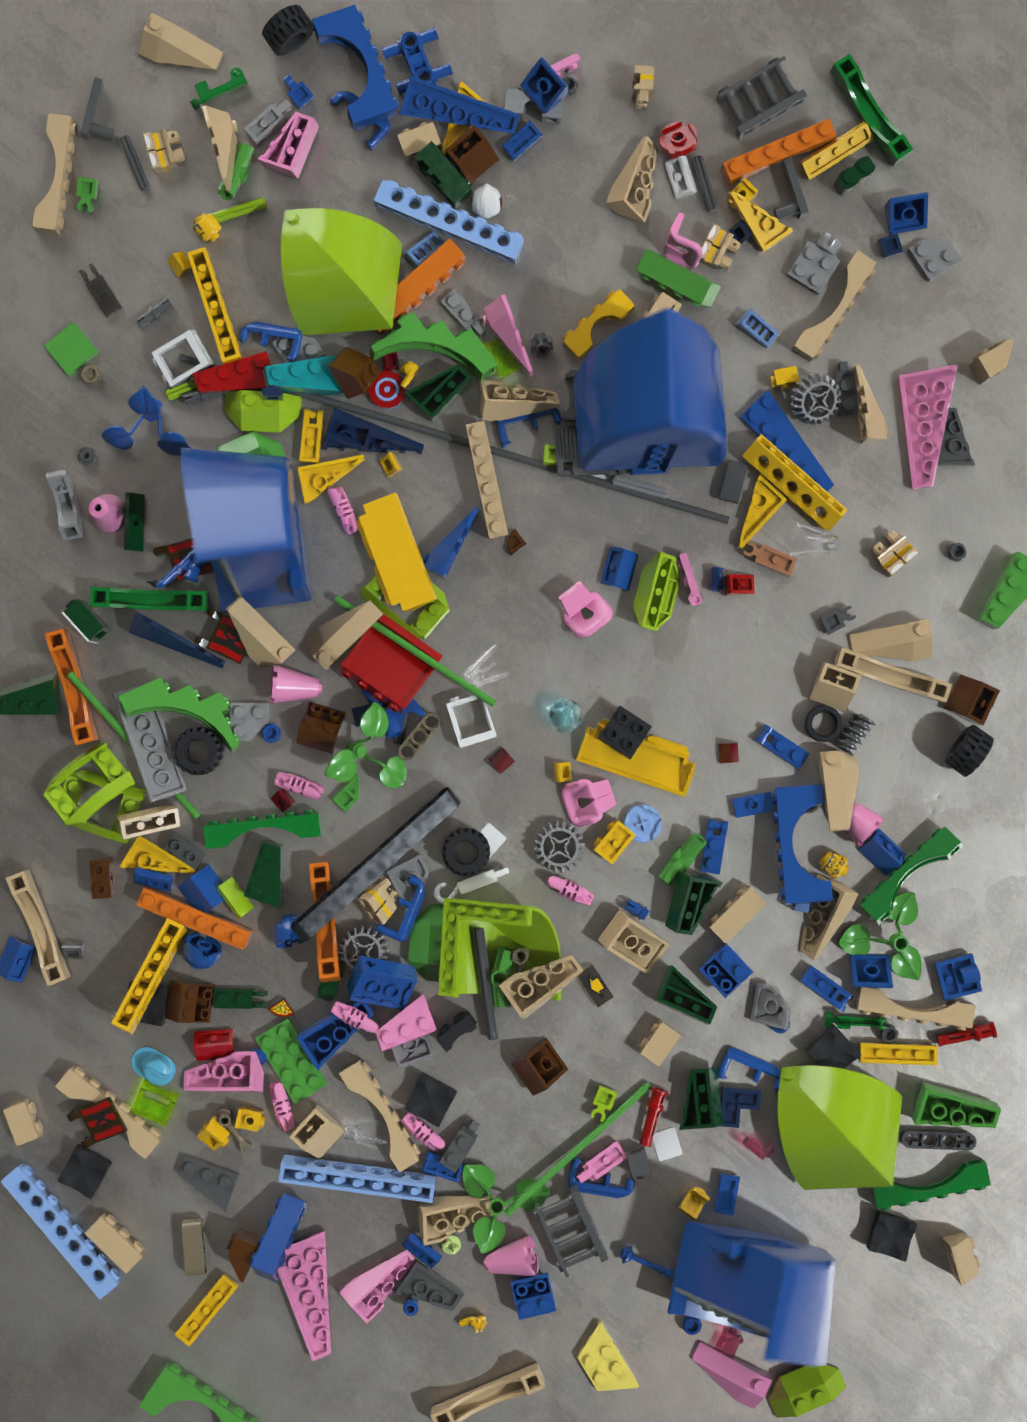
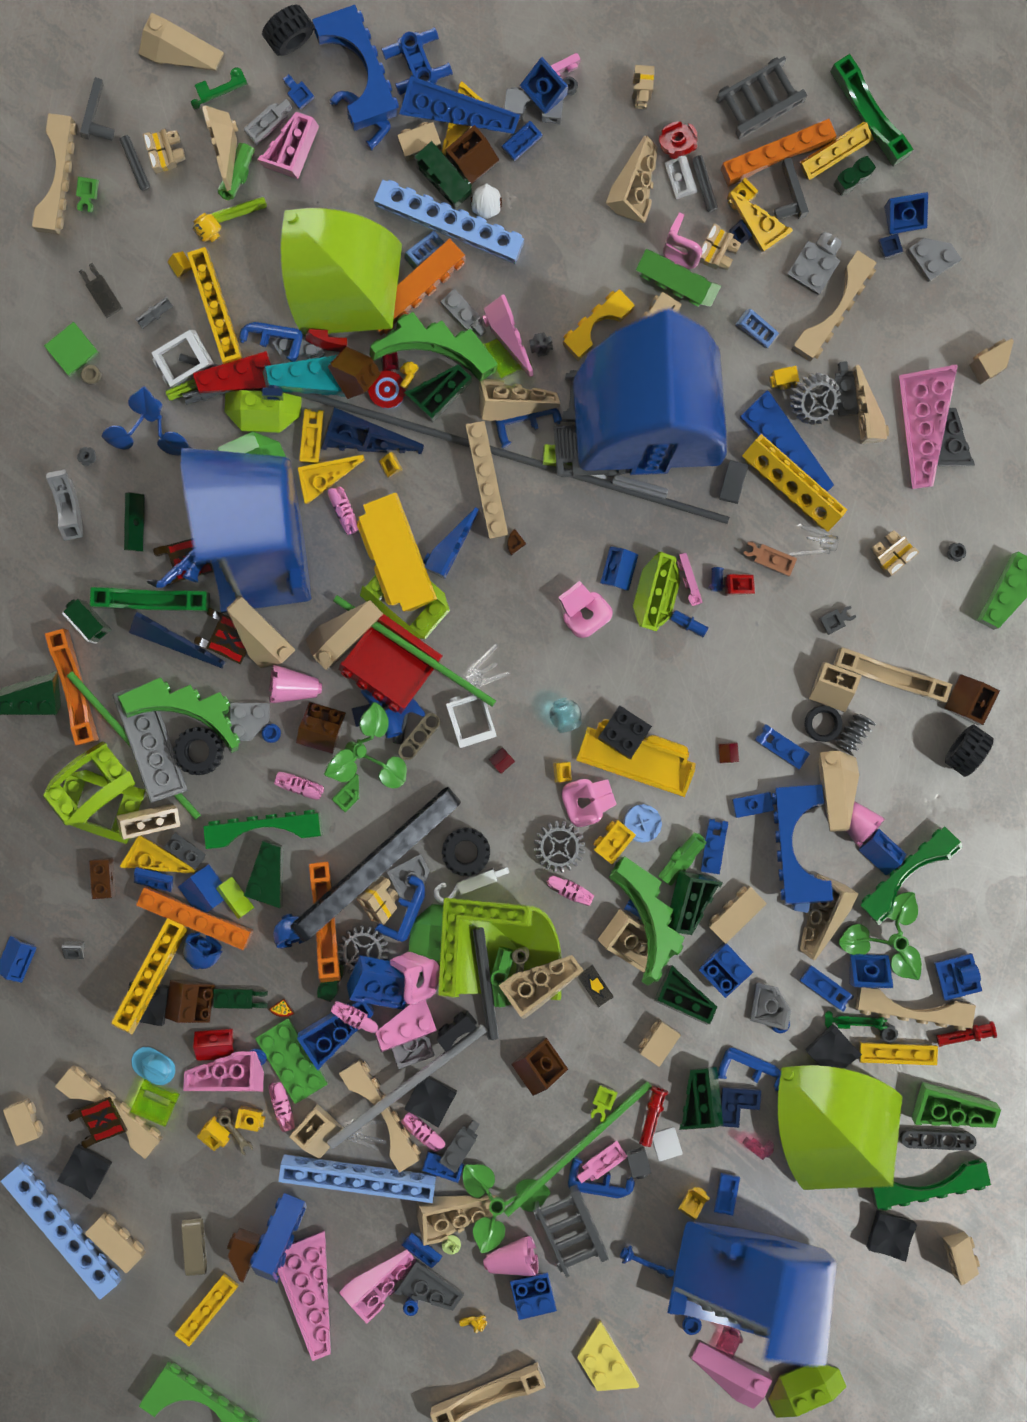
(49, 953): tan arch -> none
(107, 513): bright pink cone -> none
(211, 1180): dark grey wing -> none
(282, 799): dark red slope -> none
(320, 339): none -> red slope
(406, 1086): none -> light grey piece
(411, 965): none -> bright pink piece
(493, 836): white sticker -> none
(655, 915): none -> bright green arch
(689, 623): none -> blue axle
(763, 505): yellow wing -> none
(834, 864): yellow head -> none
(903, 641): tan wedge -> none

